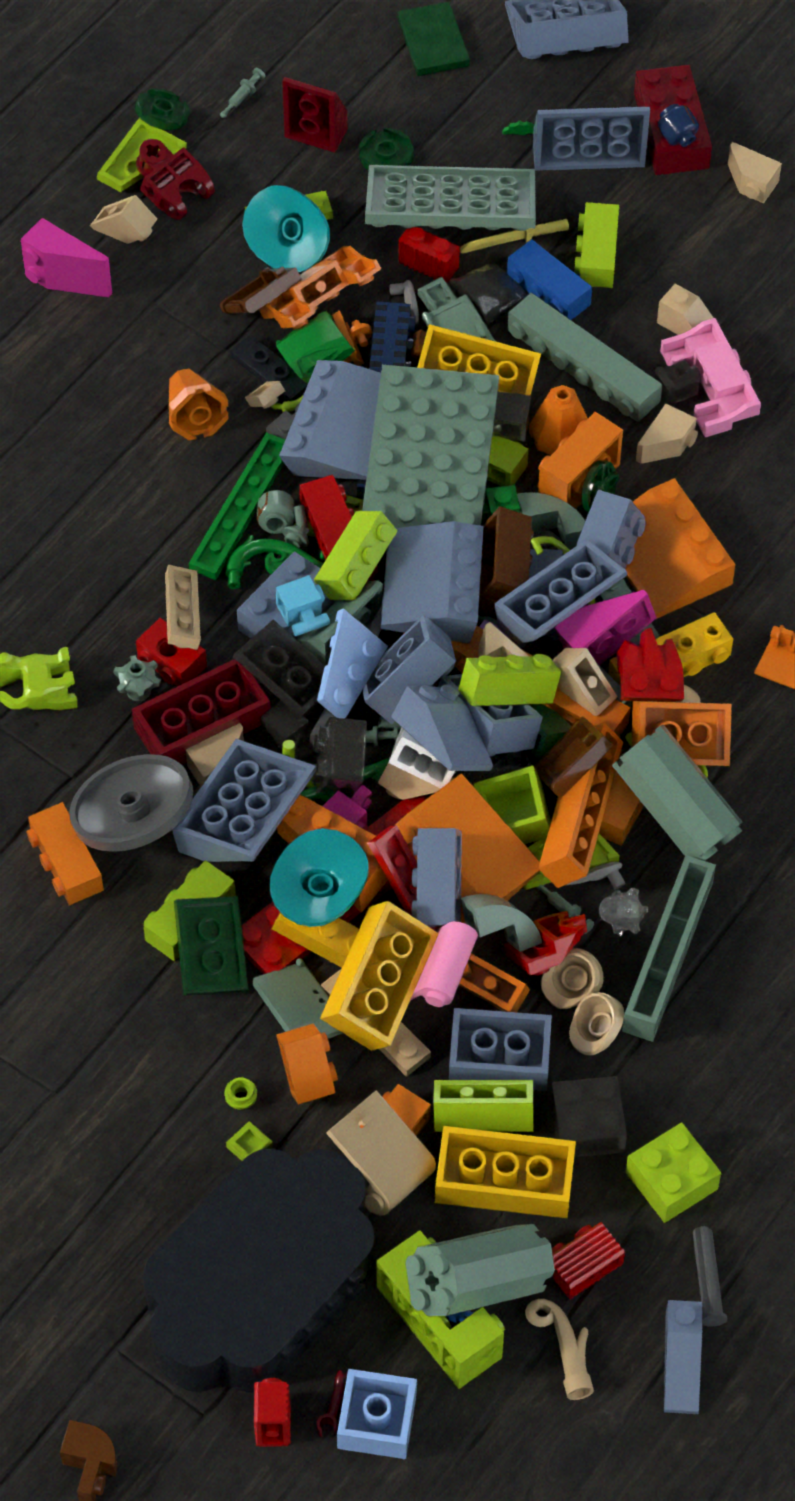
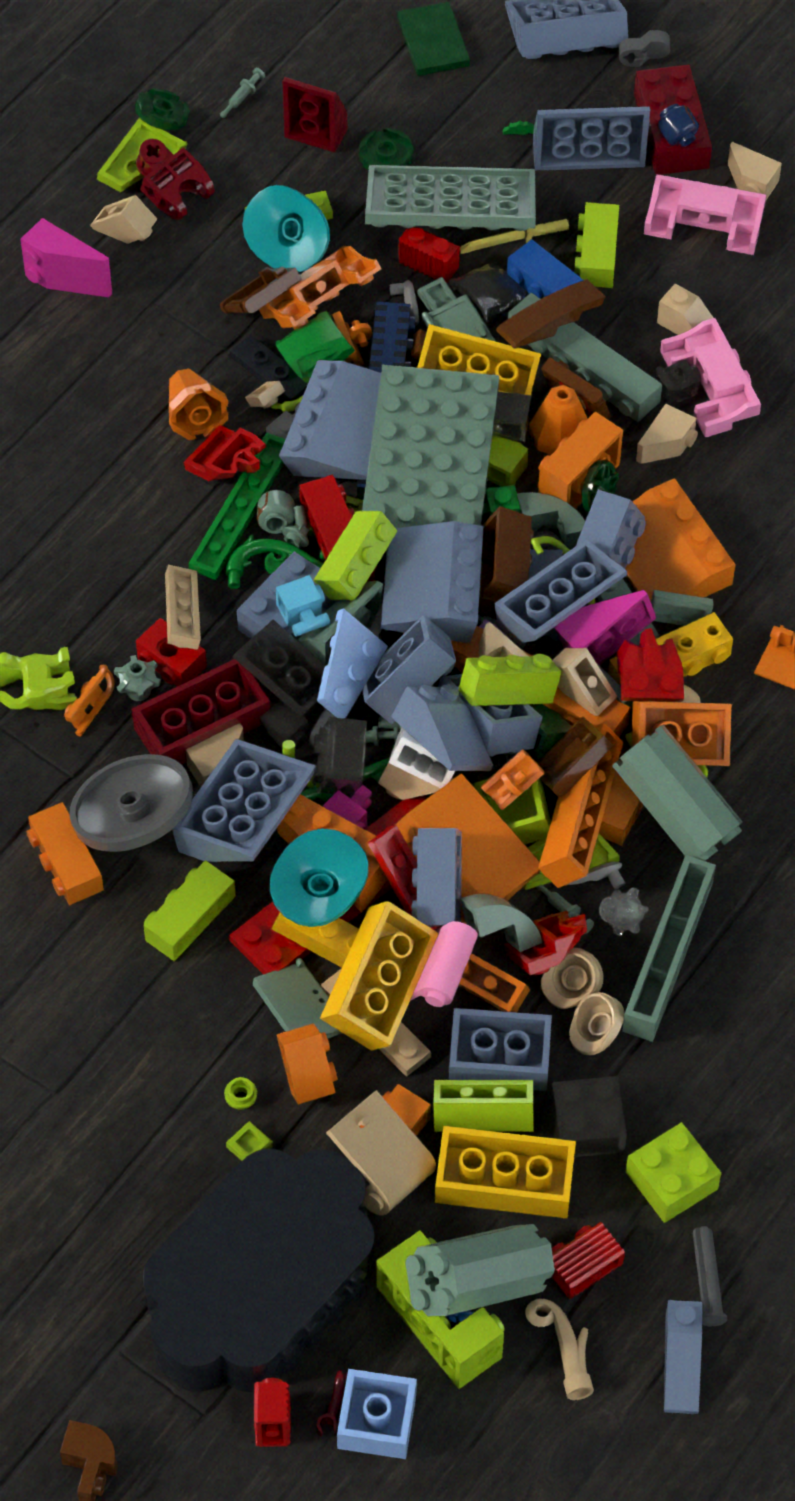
(91, 694): none -> orange piece
(210, 945): dark green tile -> none
(225, 454): none -> red plate
(512, 779): none -> orange hips
(547, 314): none -> reddish brown slope
(589, 396): none -> reddish brown container
(637, 51): none -> dark grey piece
(679, 608): none -> sand green plate
(705, 207): none -> bright pink bracket

